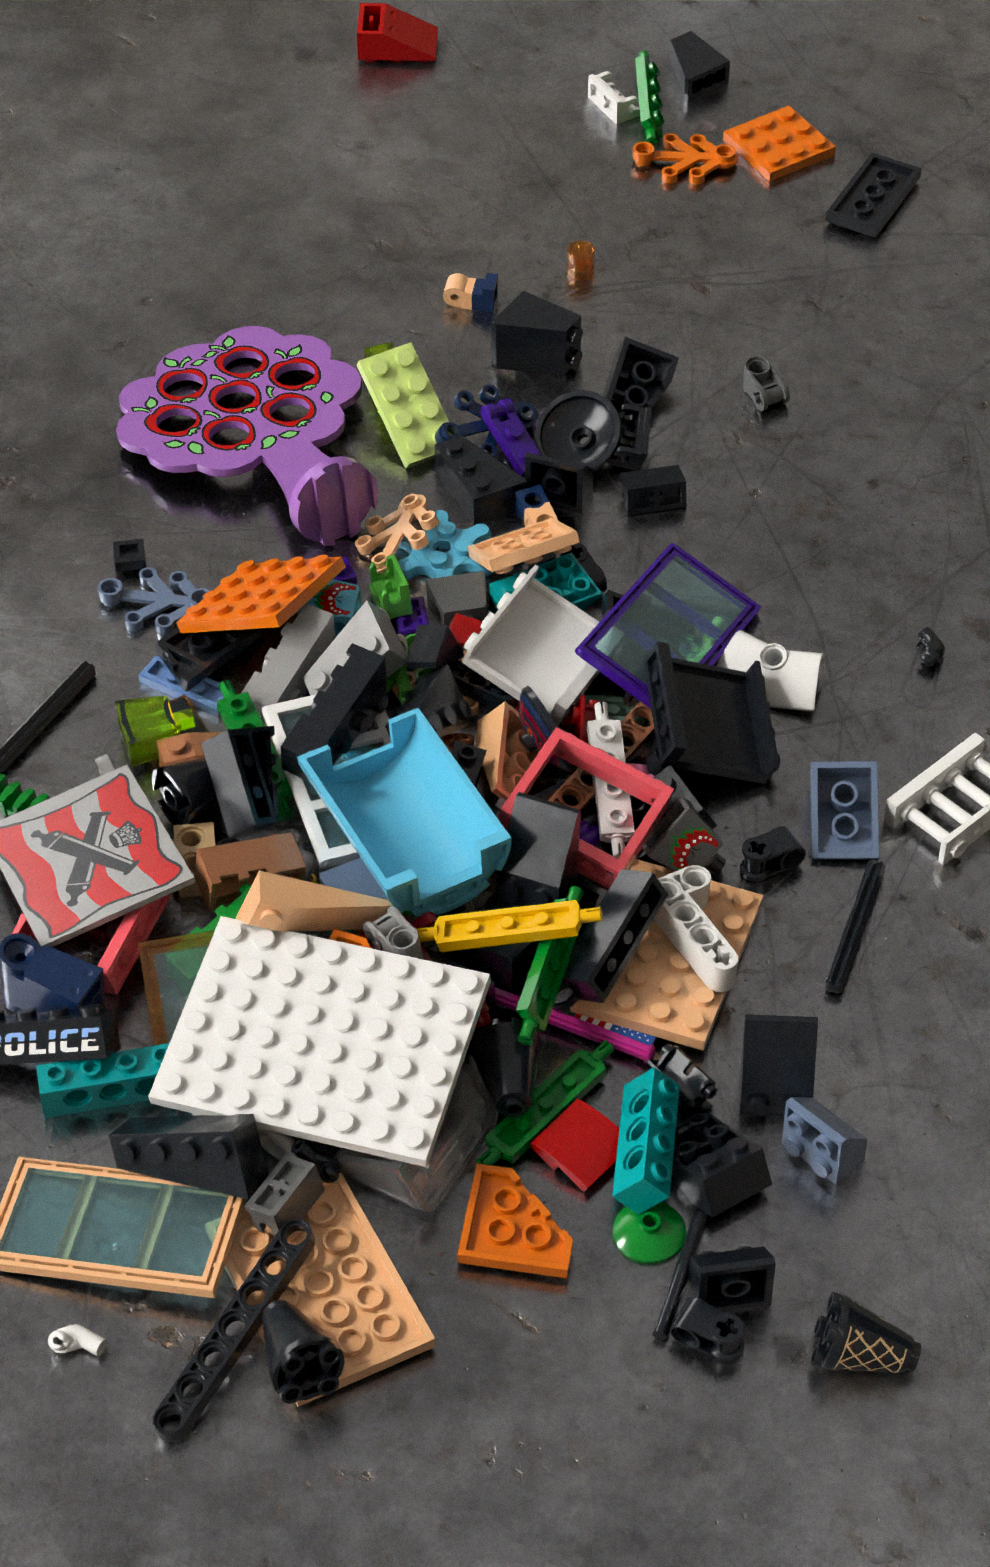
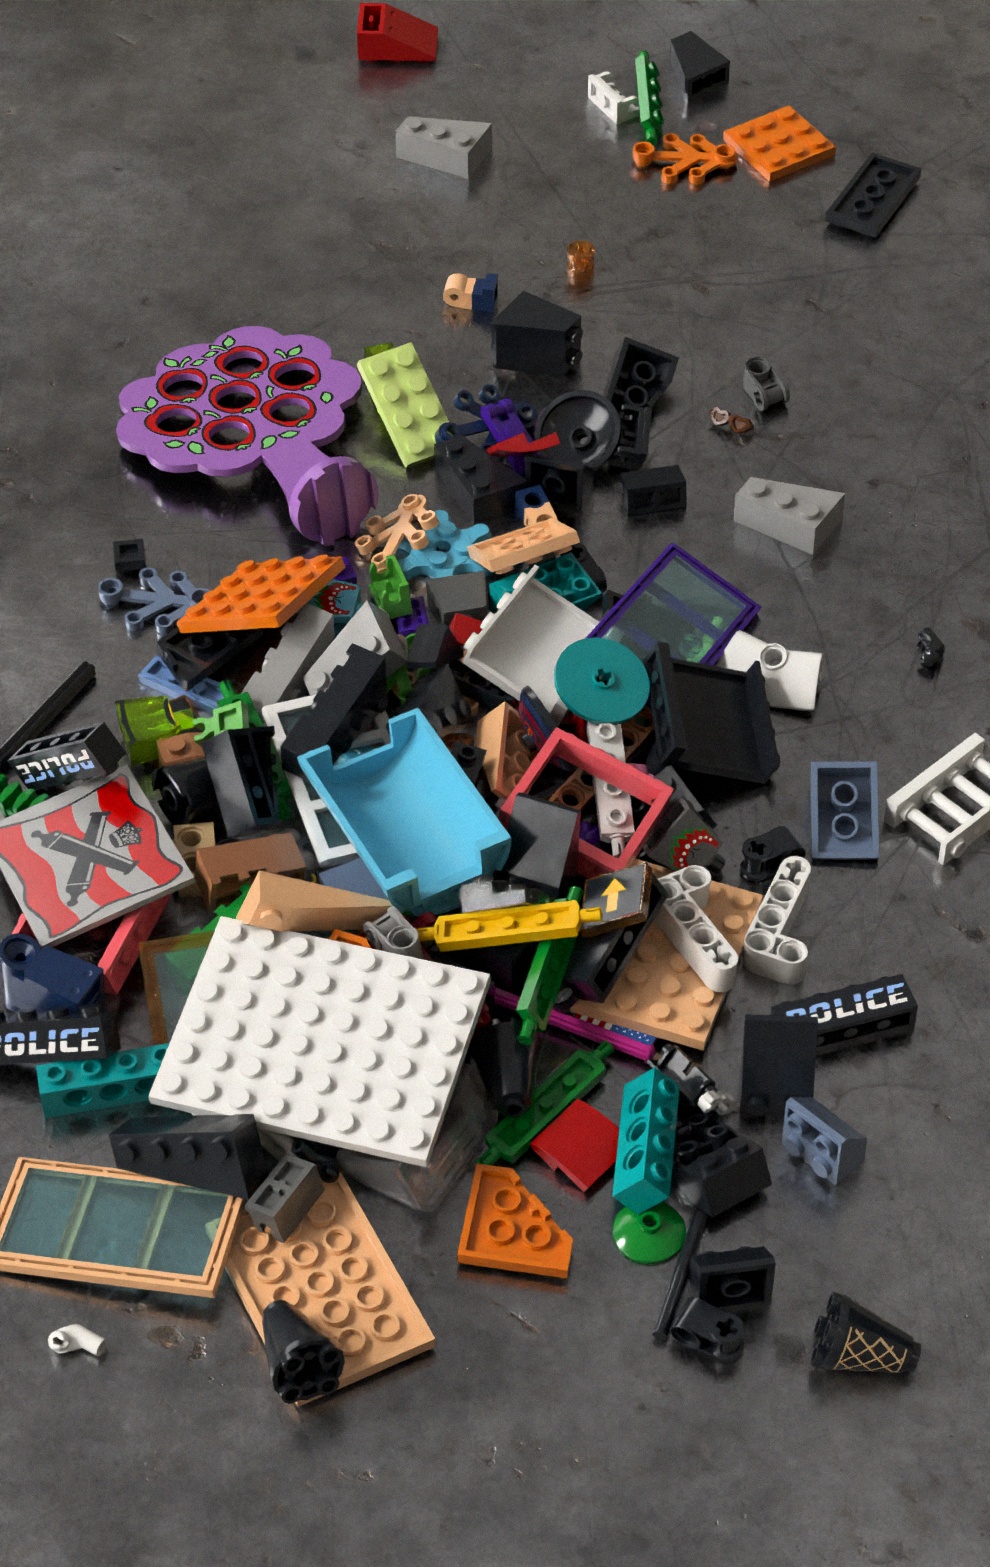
(67, 757): none -> black brick
(224, 718): none -> bright green plate
(233, 1346): black beam -> none
(444, 144): none -> light grey wedge
(491, 895): none -> clear smoke plate
(518, 446): none -> red slope
(593, 700): none -> teal piece
(621, 896): none -> tile
(720, 1101): none -> white piece
(736, 422): none -> reddish brown piece
(766, 943): none -> white beam
(789, 512): none -> light grey wedge
(855, 927): black axle -> none
(856, 1011): none -> black brick

